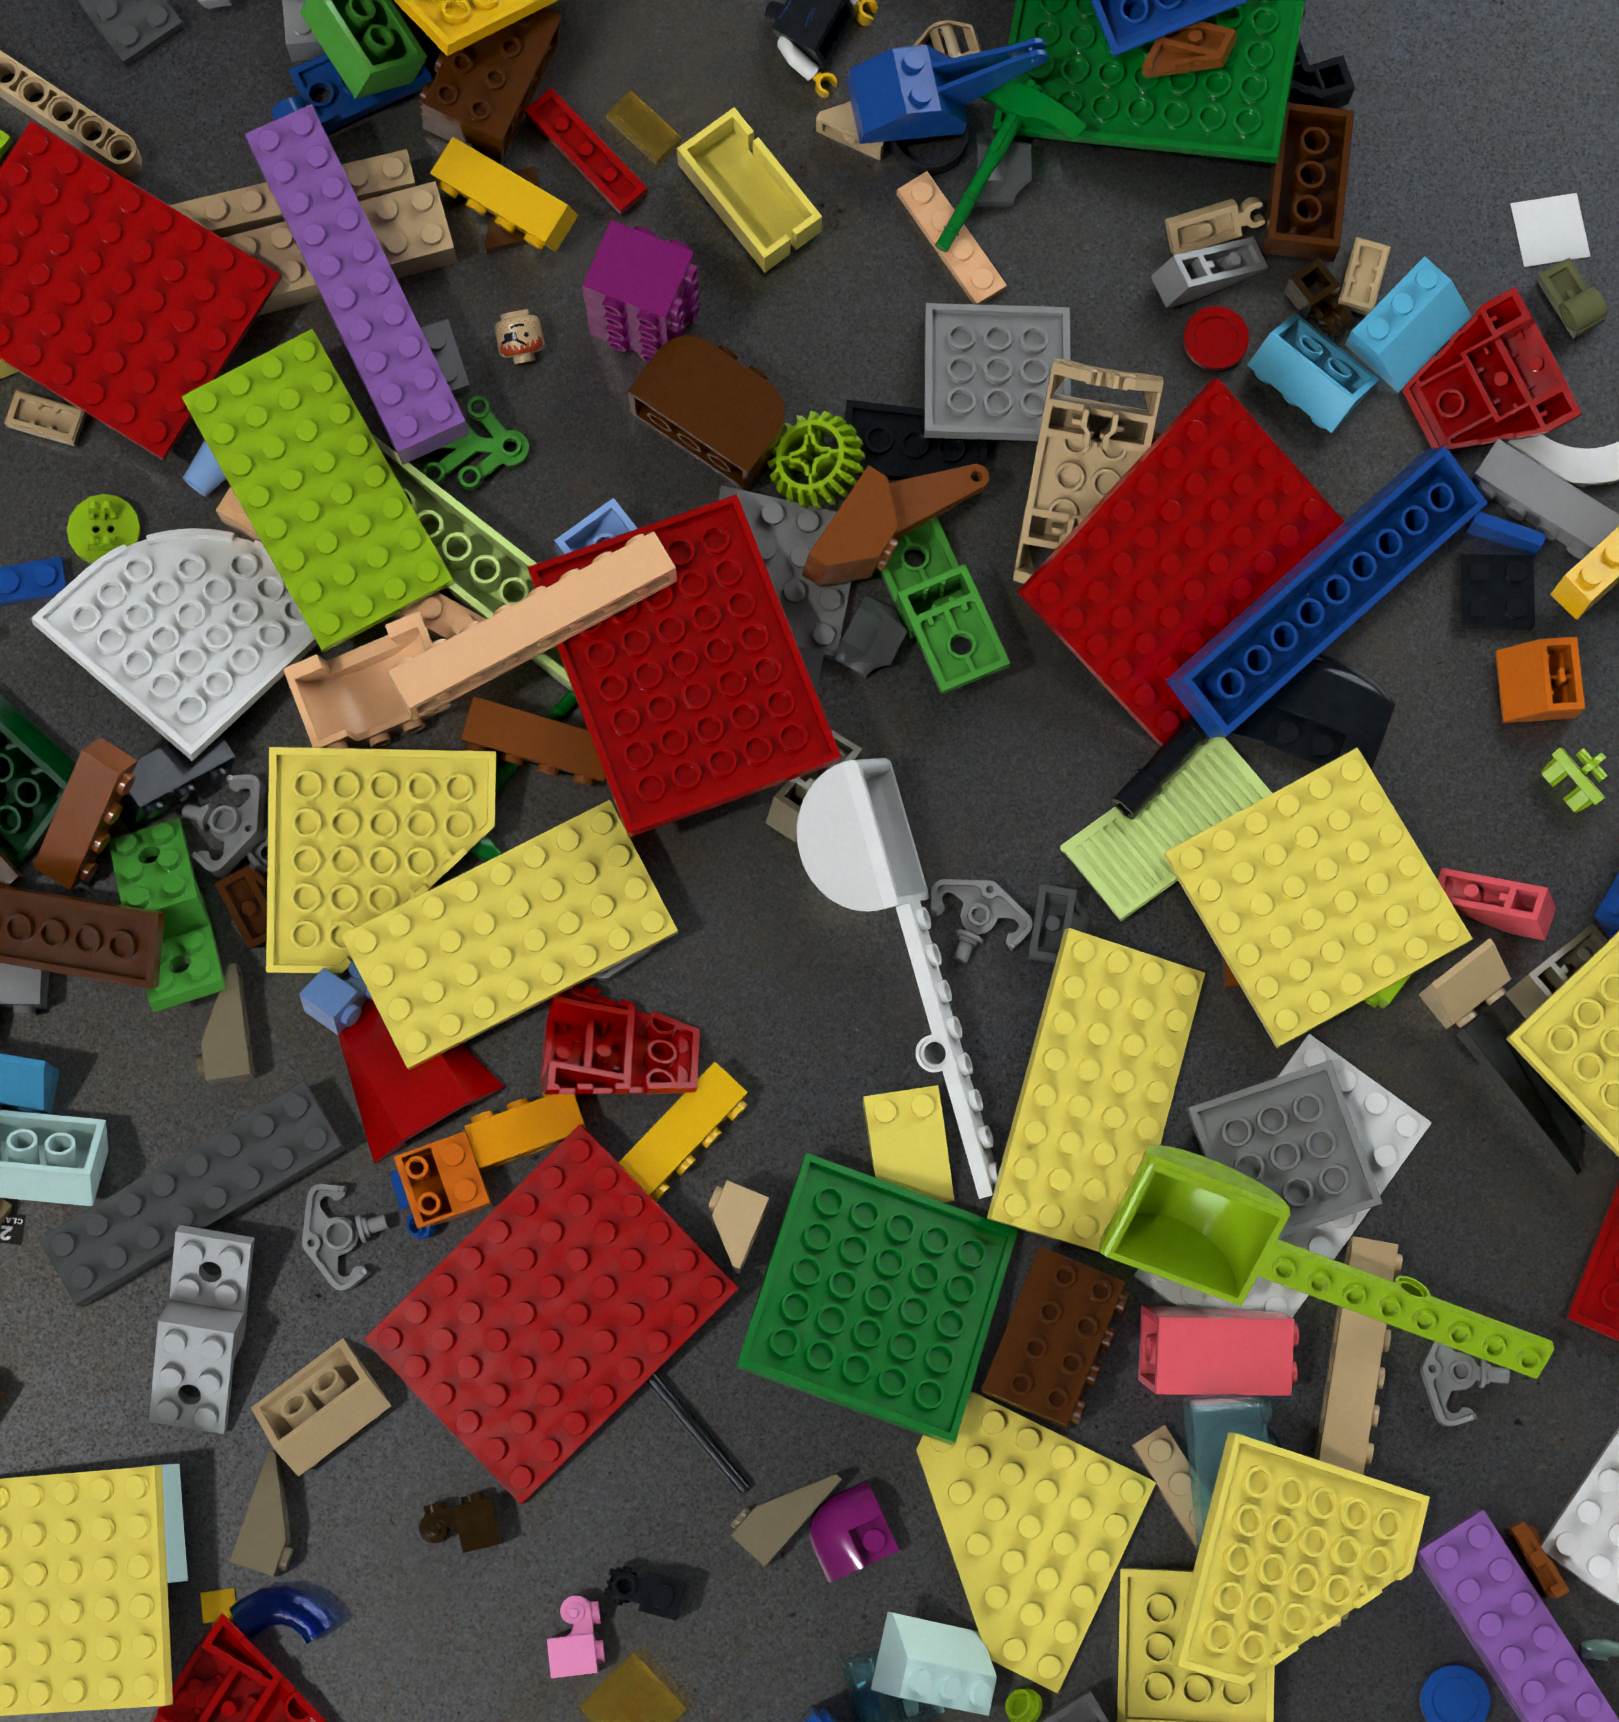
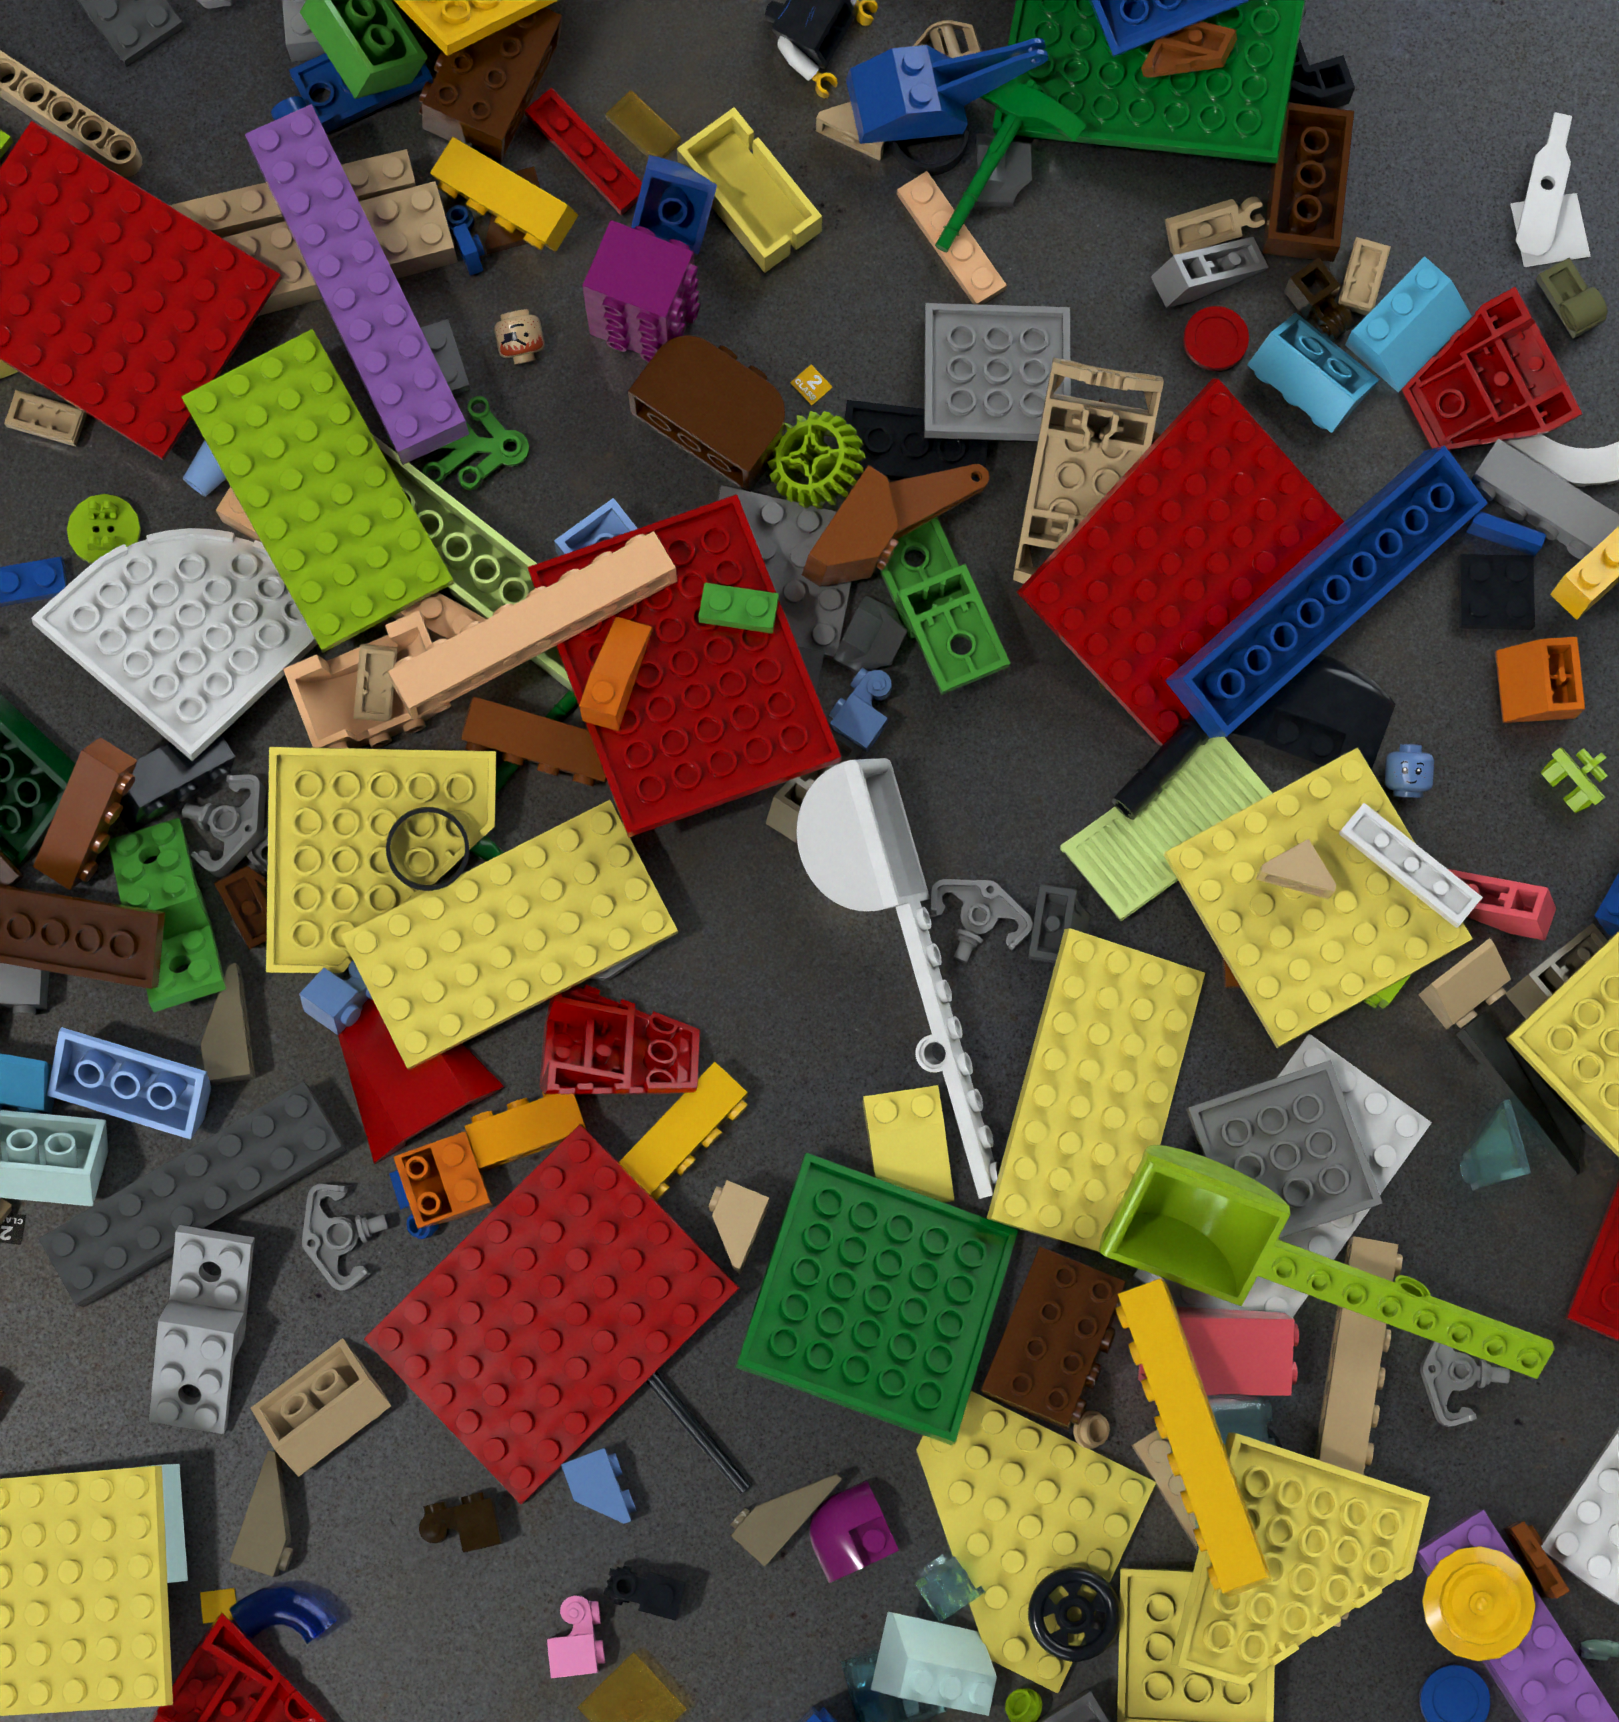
(129, 1084): none -> light blue slope
(374, 684): none -> tan plate
(435, 886): none -> black tyre
(460, 222): none -> blue plate
(596, 1486): none -> medium blue slope
(614, 674): none -> orange slope
(674, 202): none -> blue slope
(738, 608): none -> bright green plate
(811, 384): none -> yellow sticker
(856, 716): none -> medium blue brick
(947, 1587): none -> clear light blue brick
(1057, 1642): none -> black plate
(1092, 1430): none -> tan plate
(1194, 1438): none -> yellow brick
(1299, 870): none -> tan slope
(1409, 771): none -> medium blue head
(1410, 865): none -> white plate
(1478, 1603): none -> yellow piece
(1495, 1150): none -> clear light blue slope
(1541, 205): none -> white piece

